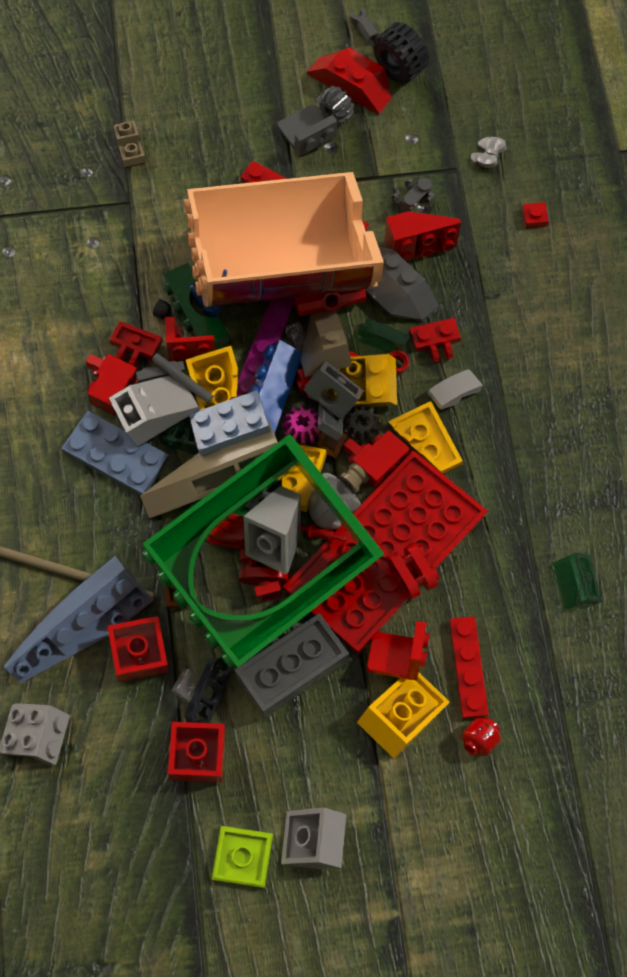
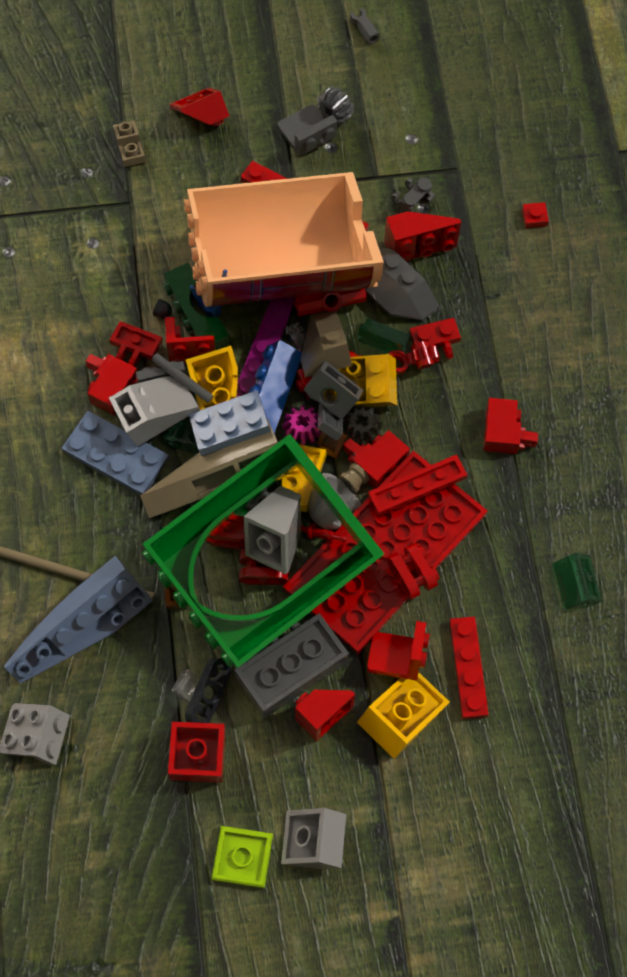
(137, 649): red brick -> none
(204, 106): none -> red slope
(267, 591): red plate -> none
(322, 710): none -> red slope
(356, 75): red wedge -> none
(401, 52): black tyre -> none
(417, 485): none -> red plate
(422, 355): none -> red gear
(428, 436): yellow wing -> none
(452, 389): light grey slope -> none
(481, 737): red head -> none
(492, 148): light grey piece -> none
(504, 428): none -> red hinge

